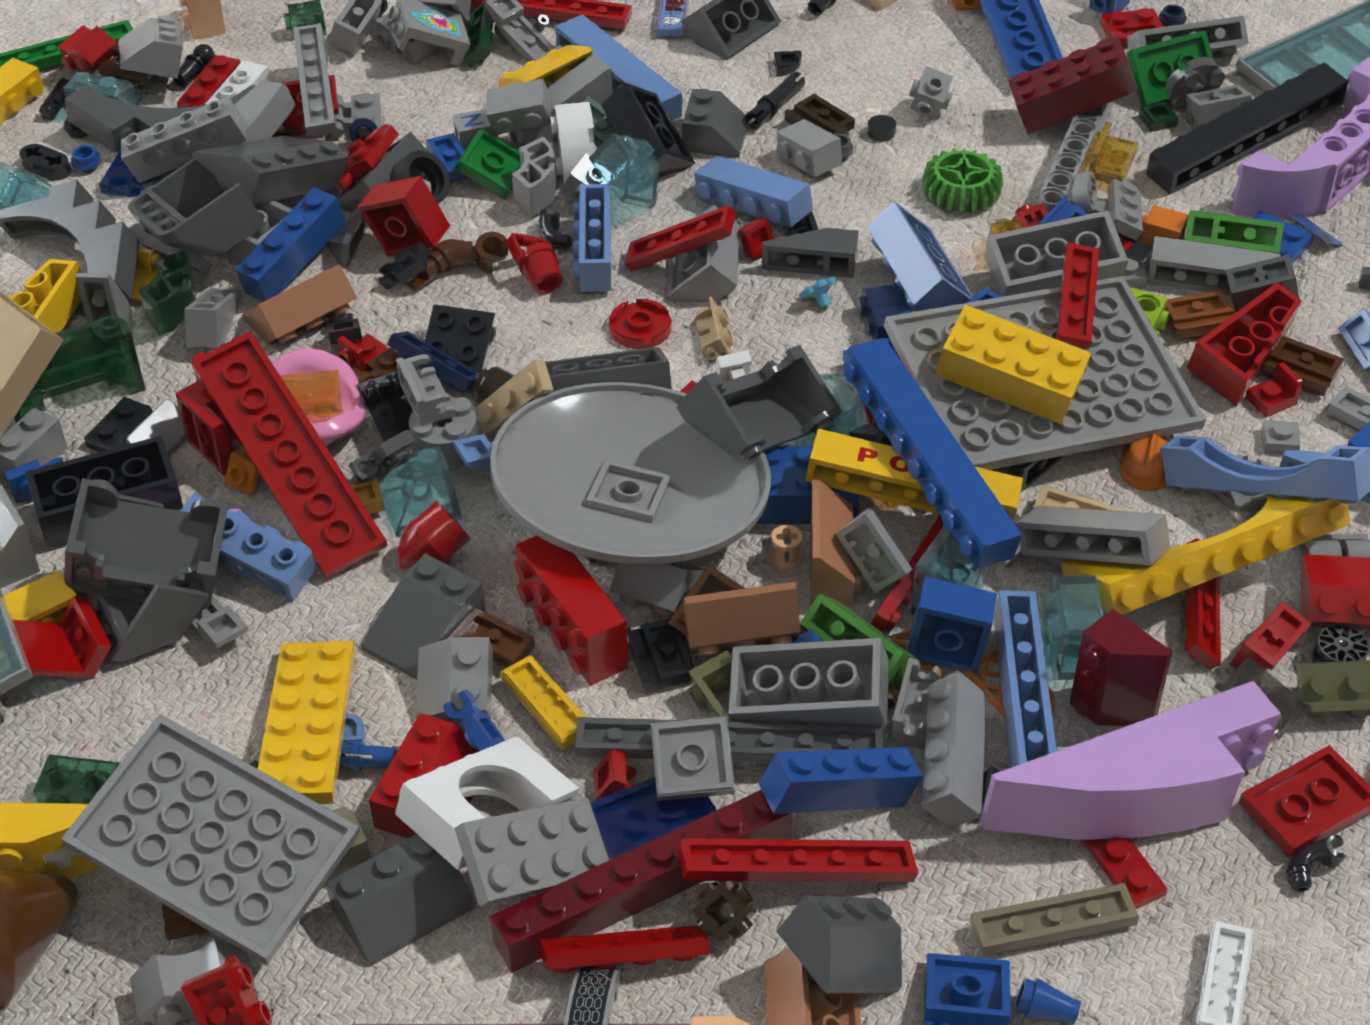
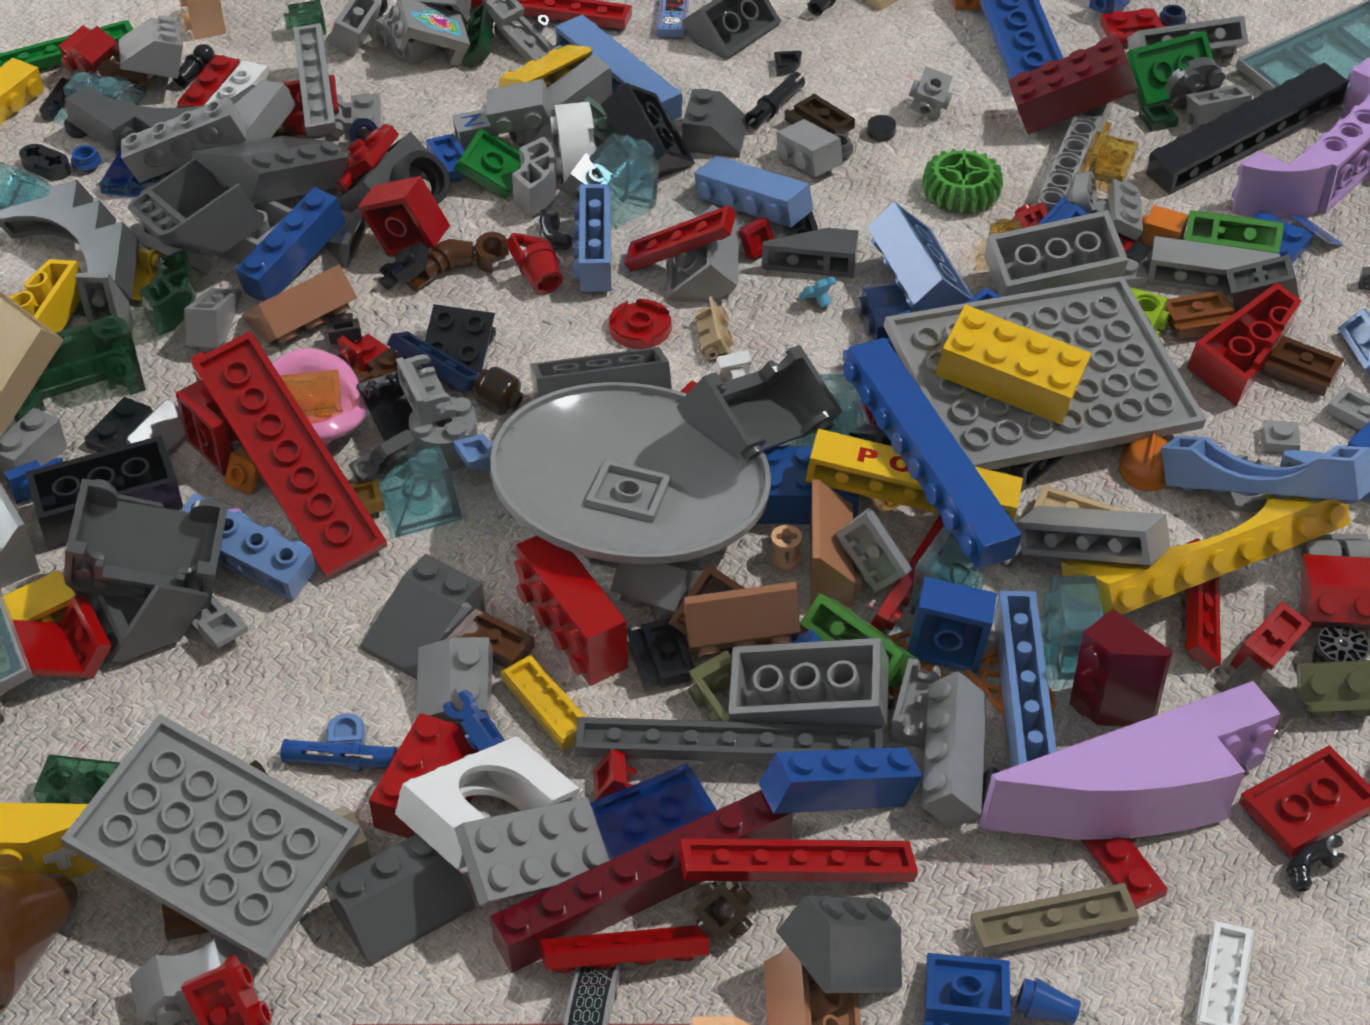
(308, 717): yellow plate -> none
(431, 534): red helmet -> none
(521, 389): tan plate -> none
(692, 758): light grey tile -> none
(1078, 295): red plate -> none
(1276, 393): red bracket -> none

